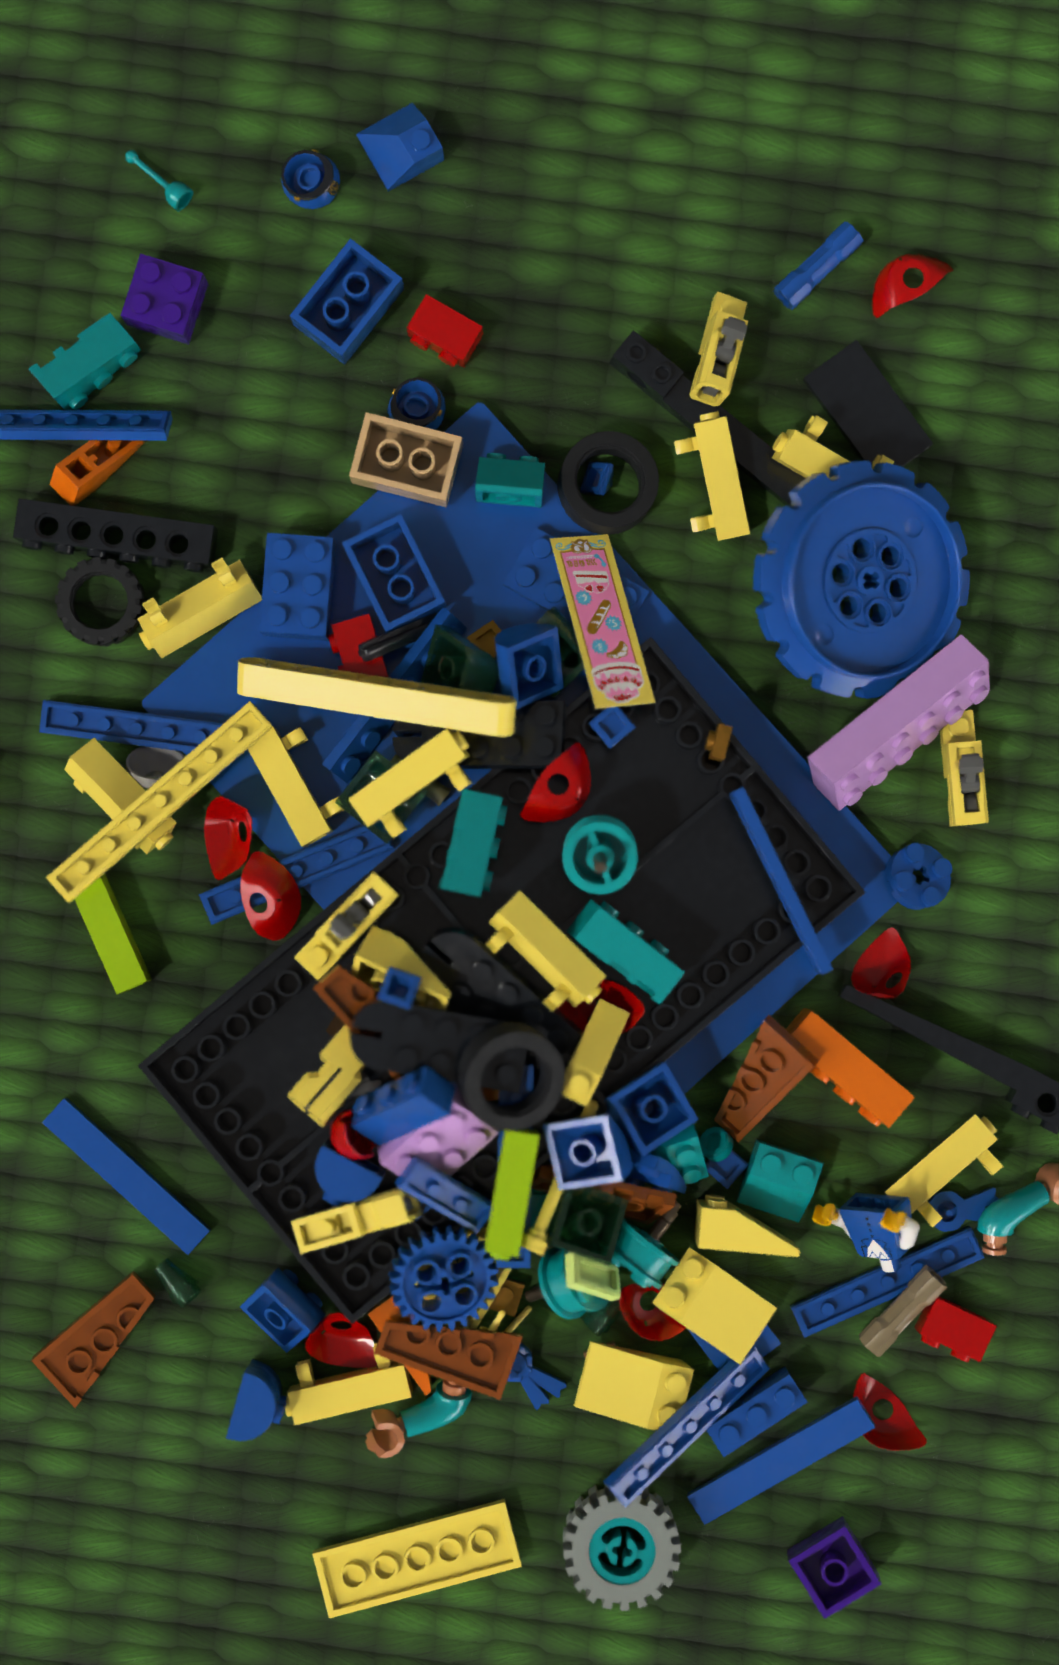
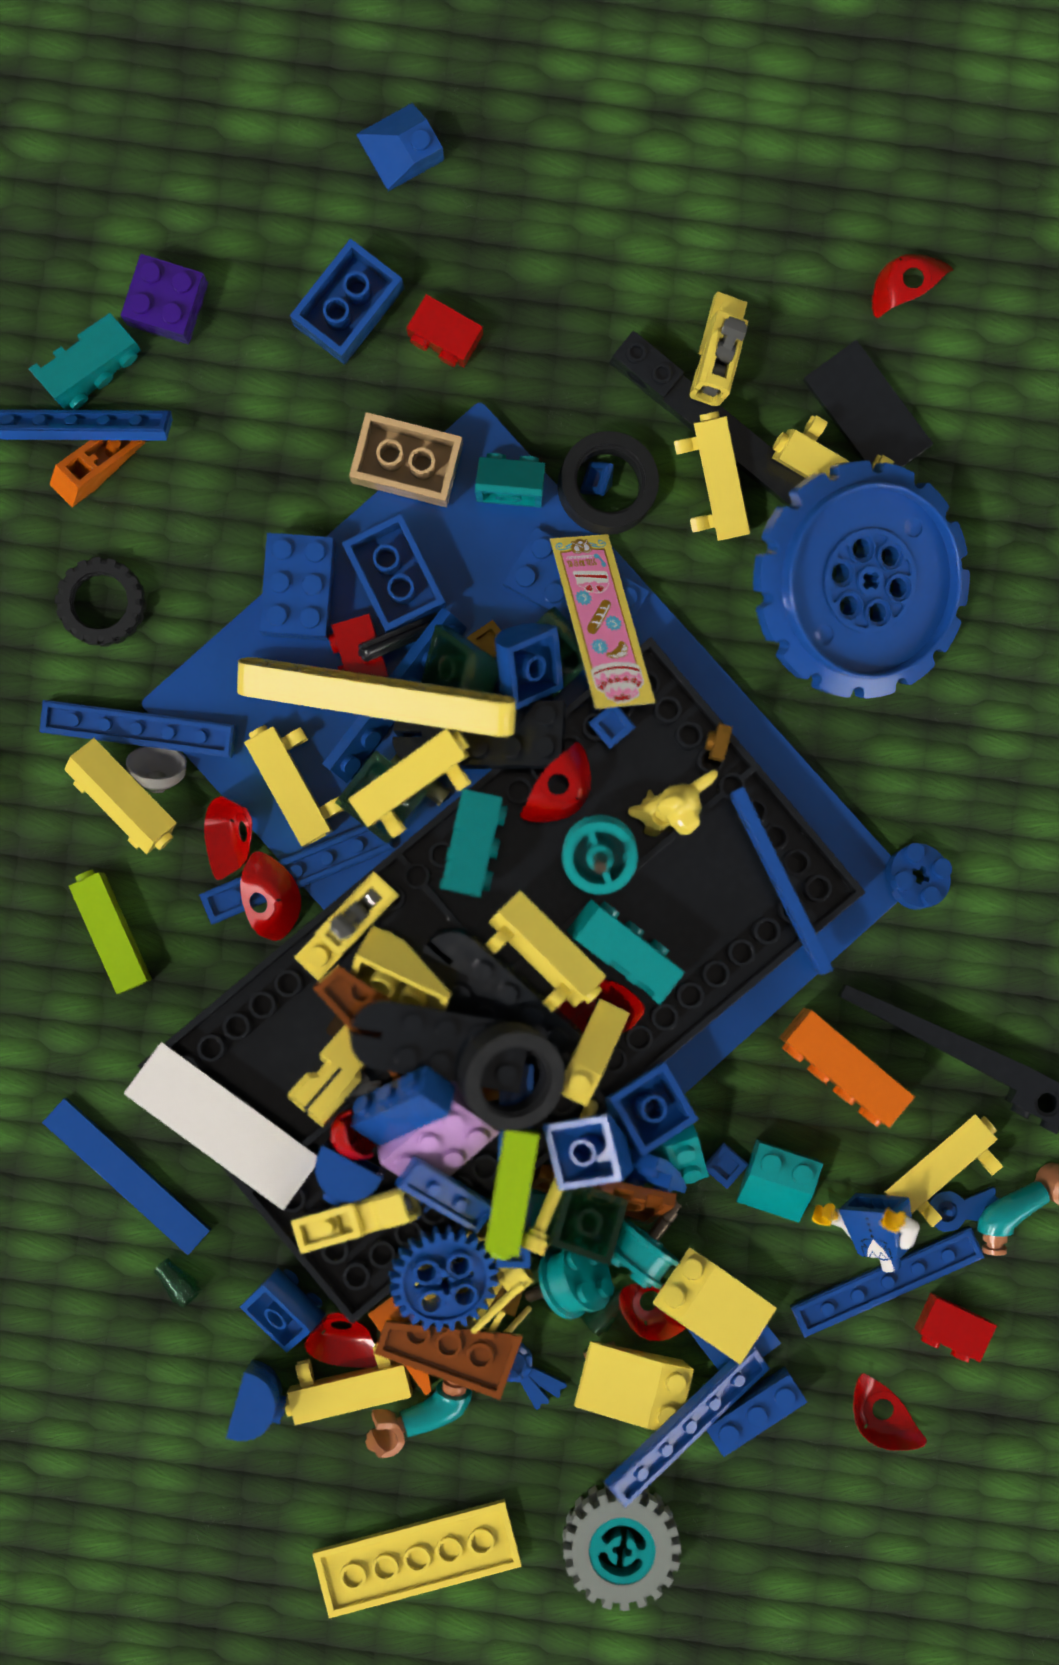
(34, 515): black brick -> none
(85, 1347): dark orange wing -> none
(159, 802): light yellow tile -> none
(176, 192): teal hinge -> none
(198, 608): light yellow brick -> none
(222, 1126): none -> white sticker
(310, 179): blue piece -> none
(399, 988): blue slope -> none
(417, 403): blue piece -> none
(514, 1282): none -> light yellow plant
(592, 1277): yellowish green tile -> none
(676, 806): none -> light yellow animal
(716, 1144): teal tile -> none
(729, 1228): light yellow slope -> none
(767, 1075): dark orange wing -> none
(781, 1460): blue tile -> none
(833, 1567): dark purple brick -> none
(834, 250): blue axle -> none
(881, 961): red piece -> none
(900, 723): lavender brick -> none
(902, 1311): dark tan axle -> none
(964, 772): light yellow plate -> none

